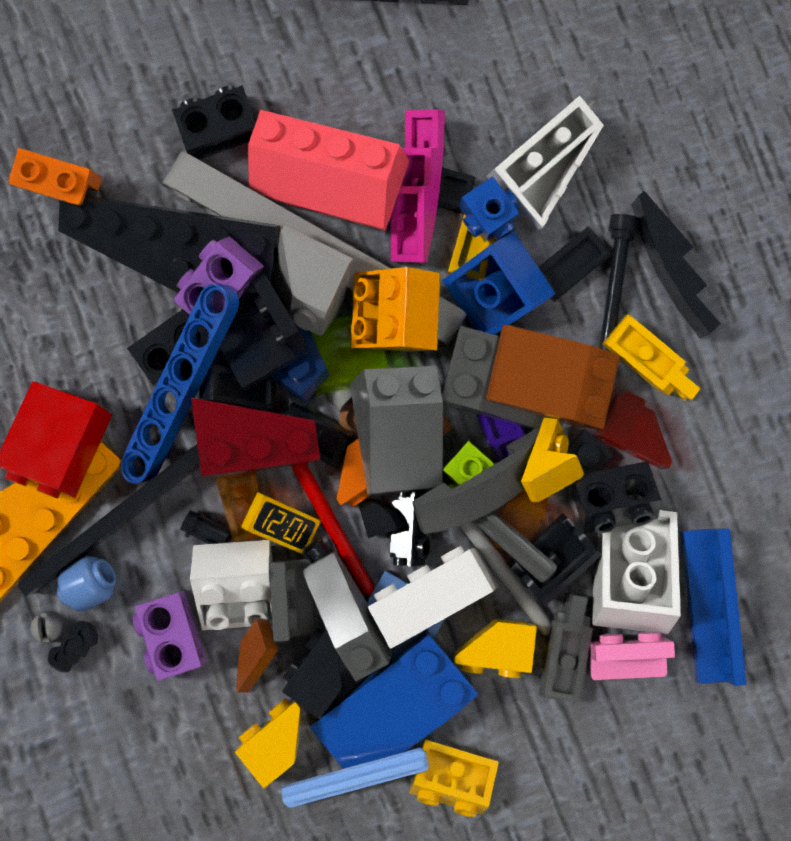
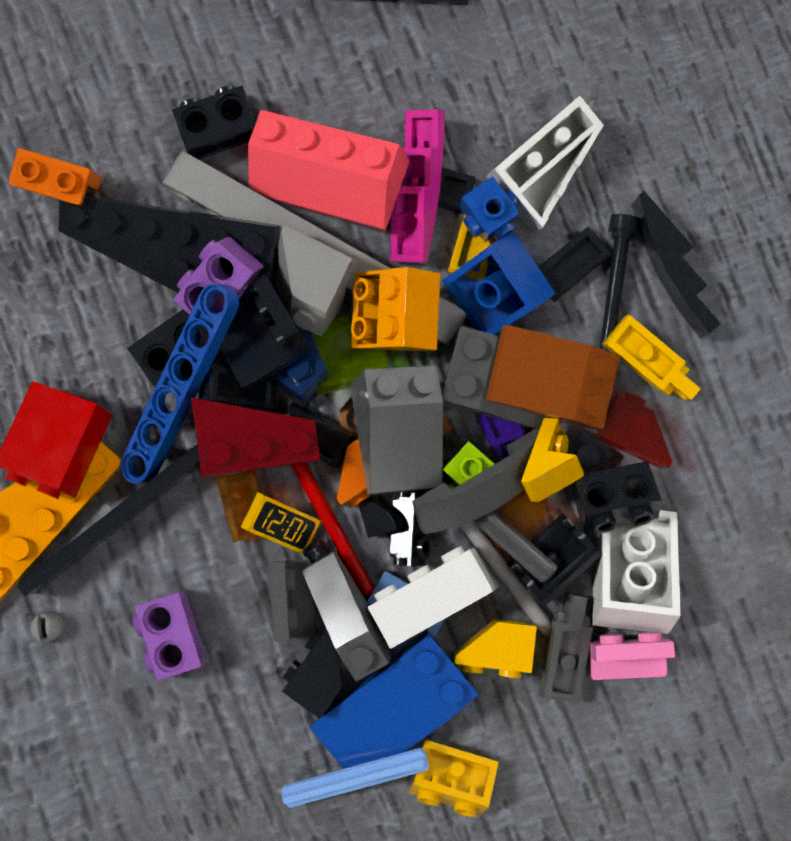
(73, 647): black piece -> none
(86, 583): medium blue head -> none
(204, 528): black pin -> none
(232, 583): white slope -> none
(255, 654): dark orange tile -> none
(273, 746): yellow slope -> none
(713, 606): blue fence -> none

